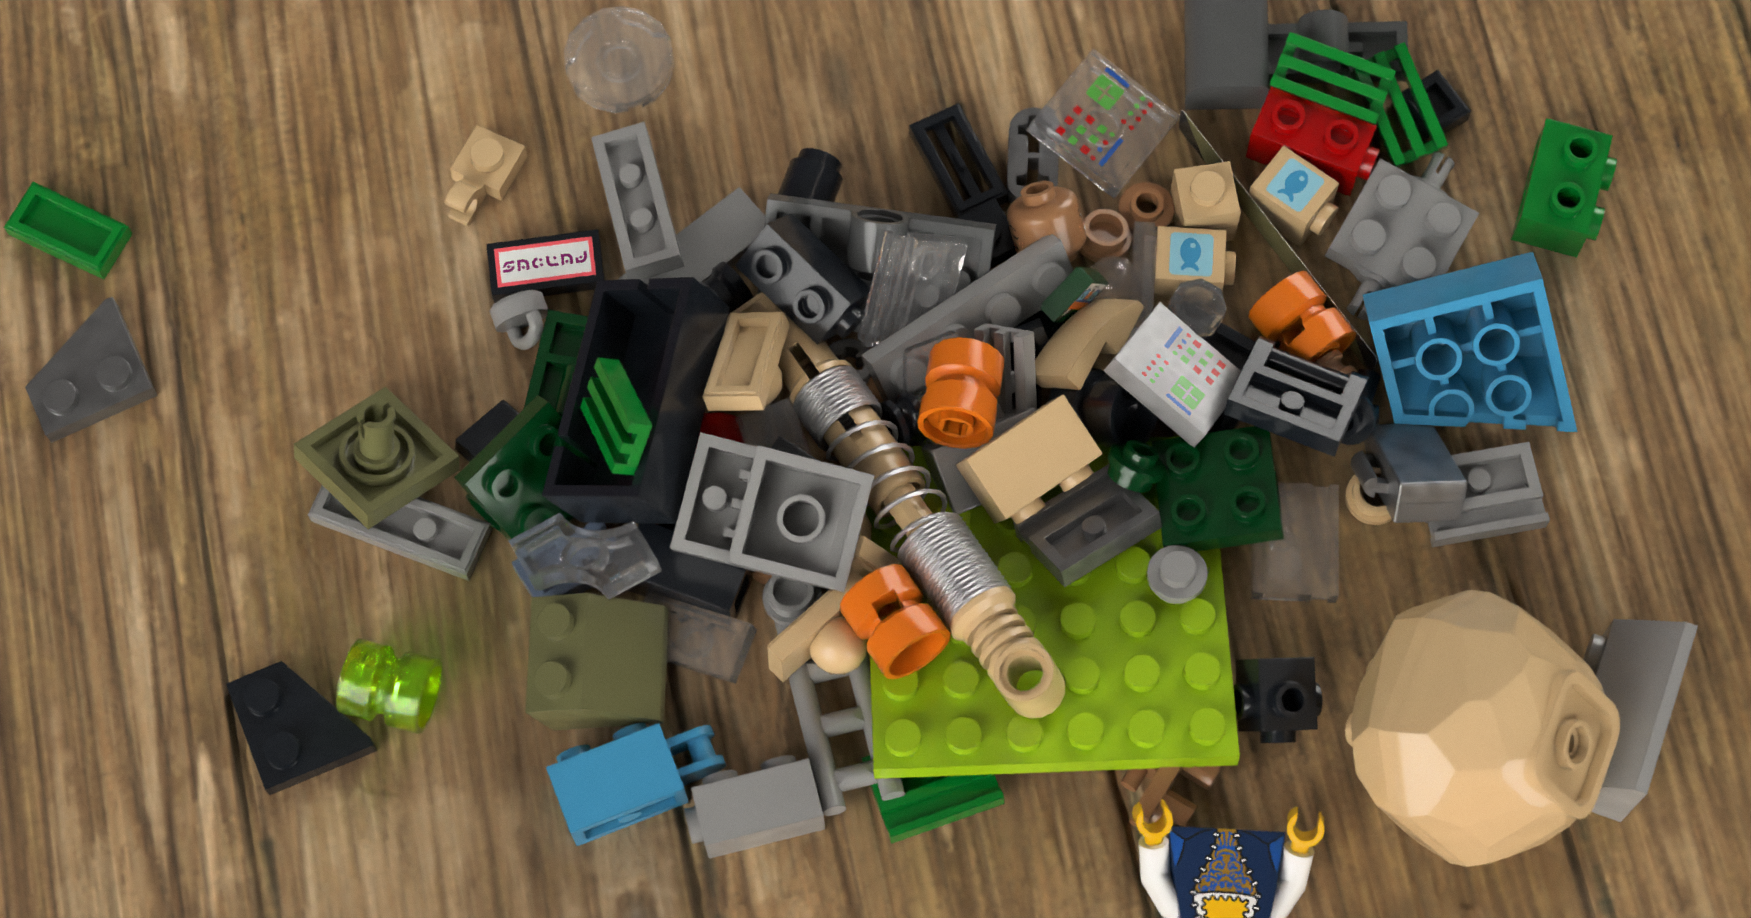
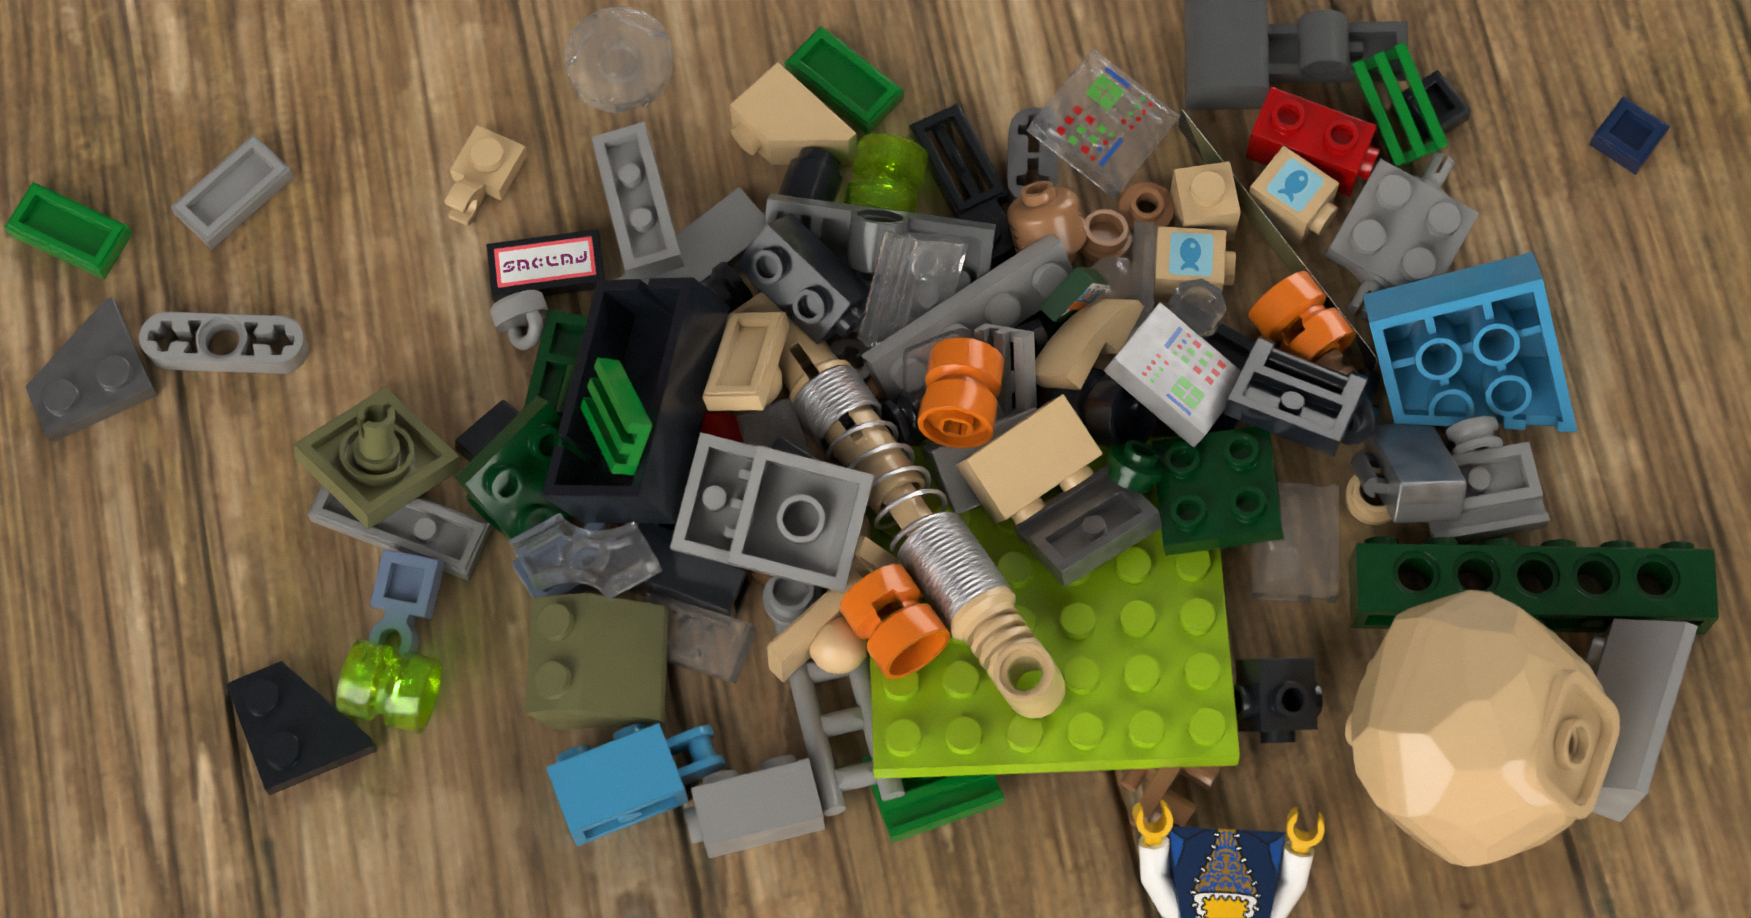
(182, 356): none -> light grey beam
(232, 192): none -> light grey tile
(404, 590): none -> sand blue plate
(782, 117): none -> tan slope
(844, 80): none -> green tile
(887, 173): none -> clear neon green wheel
(1177, 574): light grey plate -> none
(1288, 61): green tile -> none
(1474, 434): none -> light grey bush
(1563, 188): green brick -> none
(1629, 135): none -> dark blue tile
(1682, 572): none -> dark green brick

